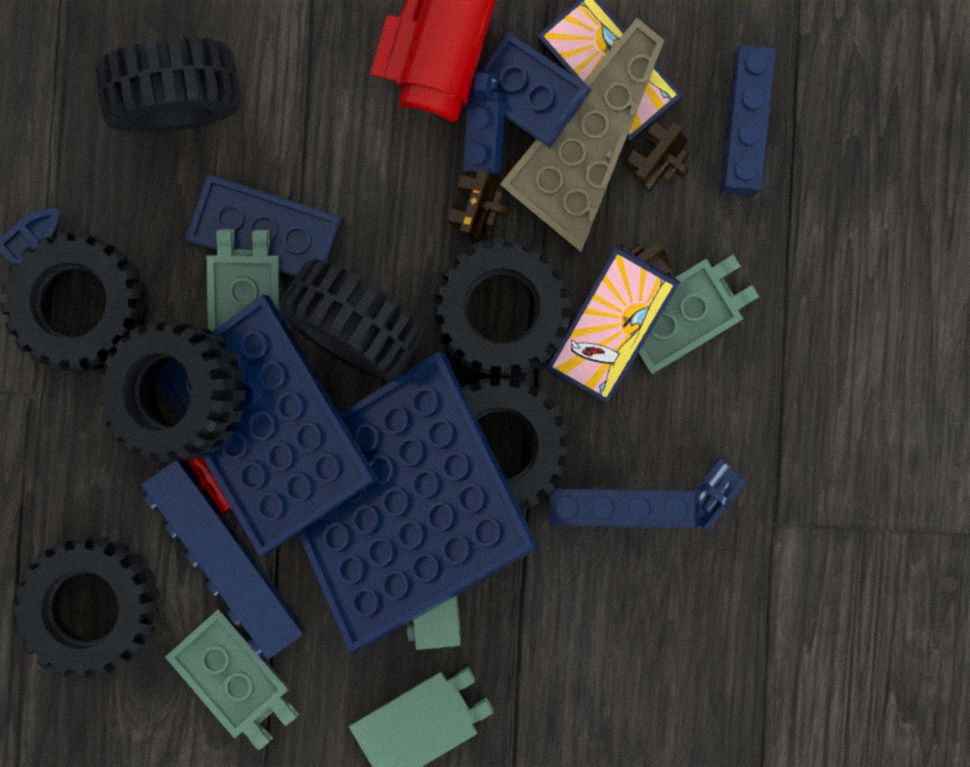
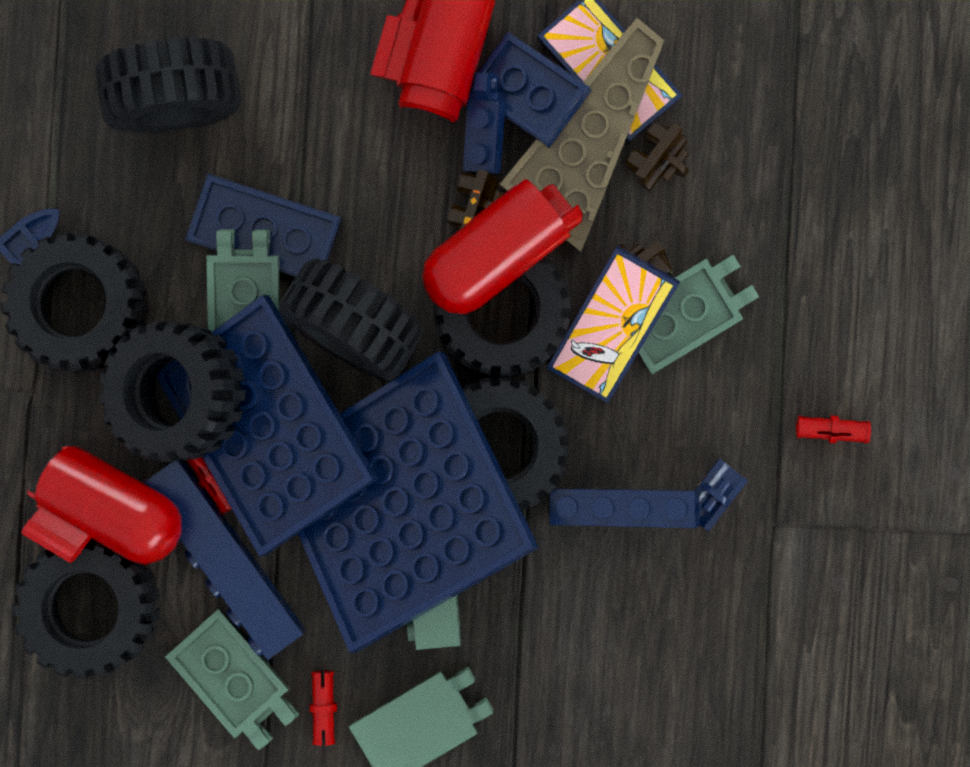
(90, 499): none -> red piece
(323, 707): none -> red pin
(498, 247): none -> red piece
(747, 120): dark blue brick -> none
(833, 429): none -> red pin

